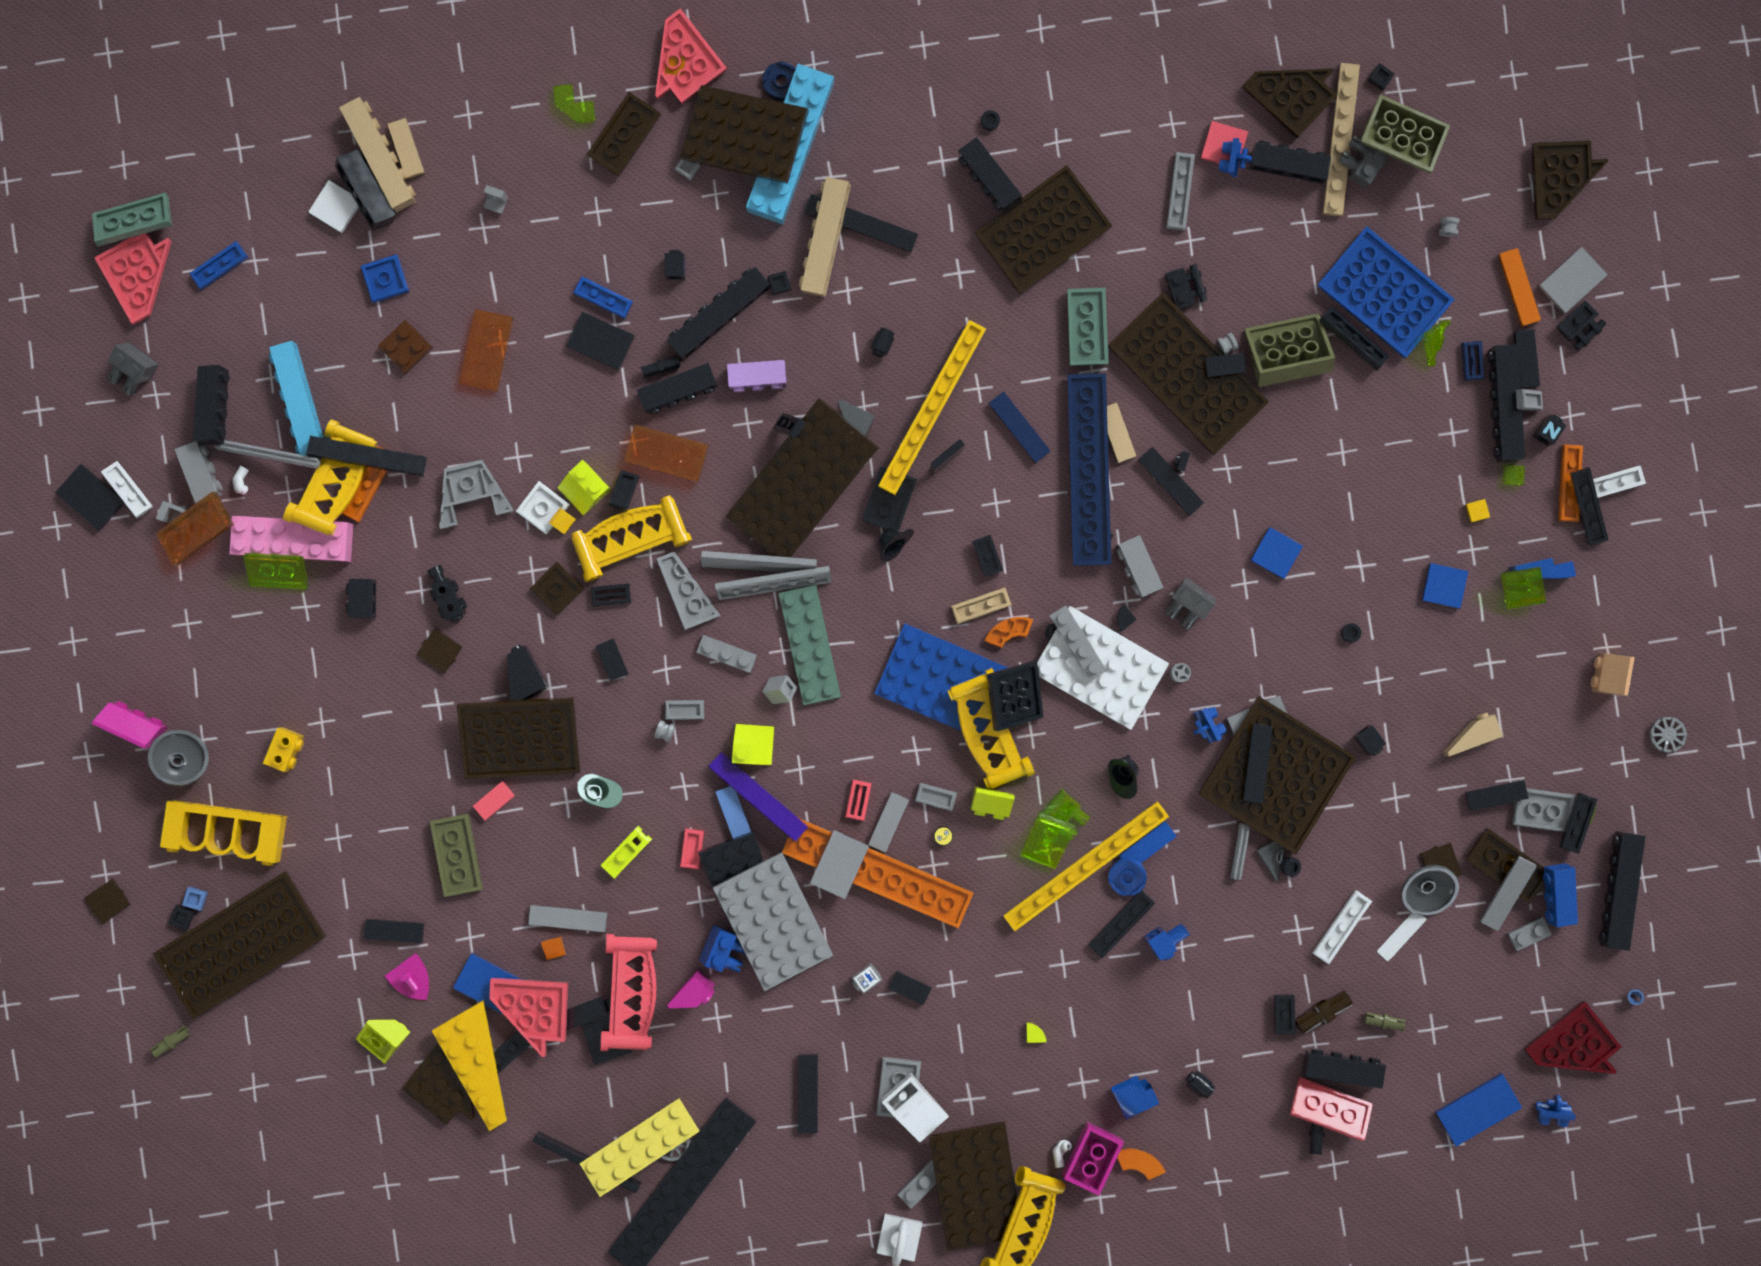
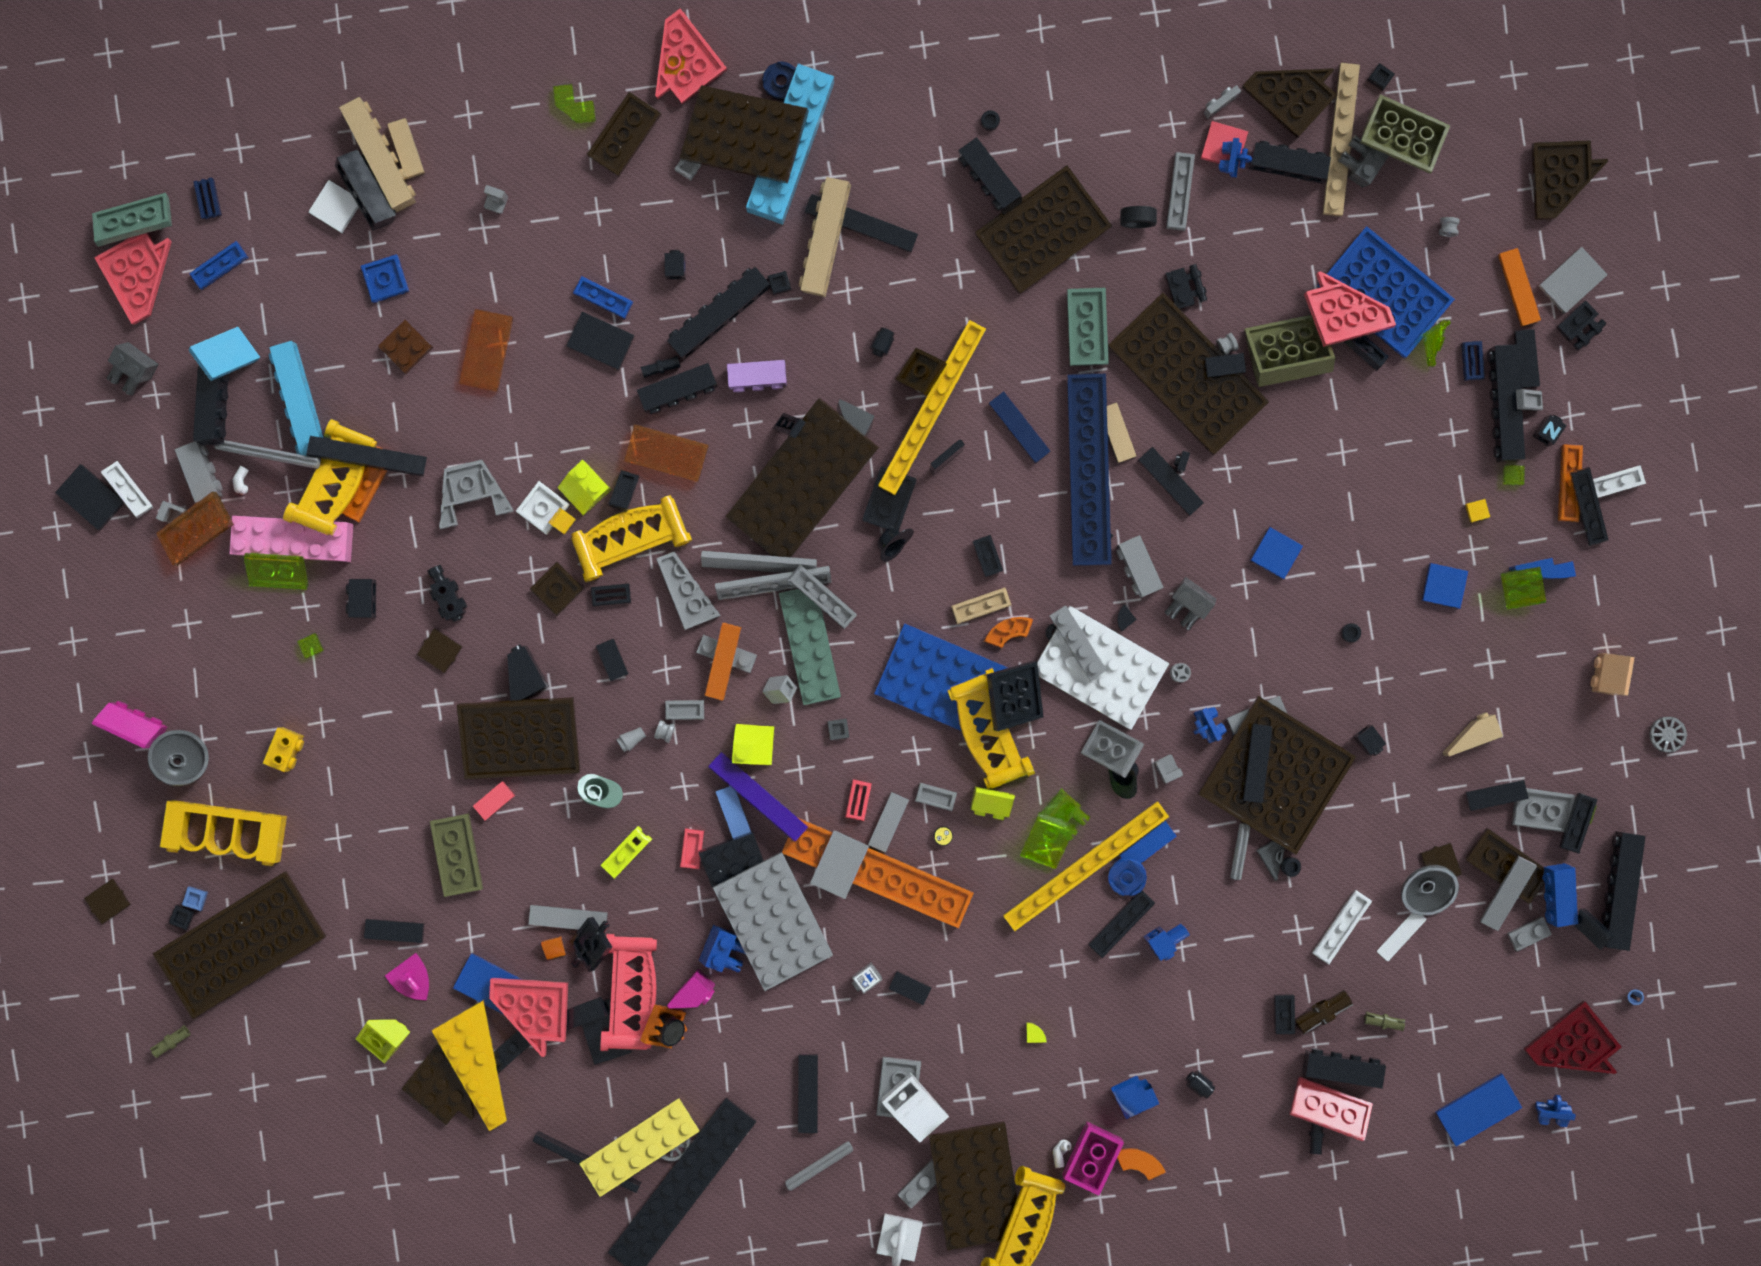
(203, 183): none -> dark blue tile
(224, 353): none -> medium azure tile
(310, 645): none -> clear neon green tile
(590, 944): none -> black plate
(630, 739): none -> light grey cone
(664, 1027): none -> piece
(723, 661): none -> orange tile
(819, 1166): none -> light grey axle
(822, 596): none -> light grey tile
(838, 729): none -> dark grey tile
(921, 371): none -> dark brown plate
(1112, 748): none -> light grey tile
(1138, 217): none -> black tyre
(1168, 769): none -> light grey panel
(1216, 105): none -> light grey plate
(1344, 312): none -> coral wing
(1593, 929): none -> black panel

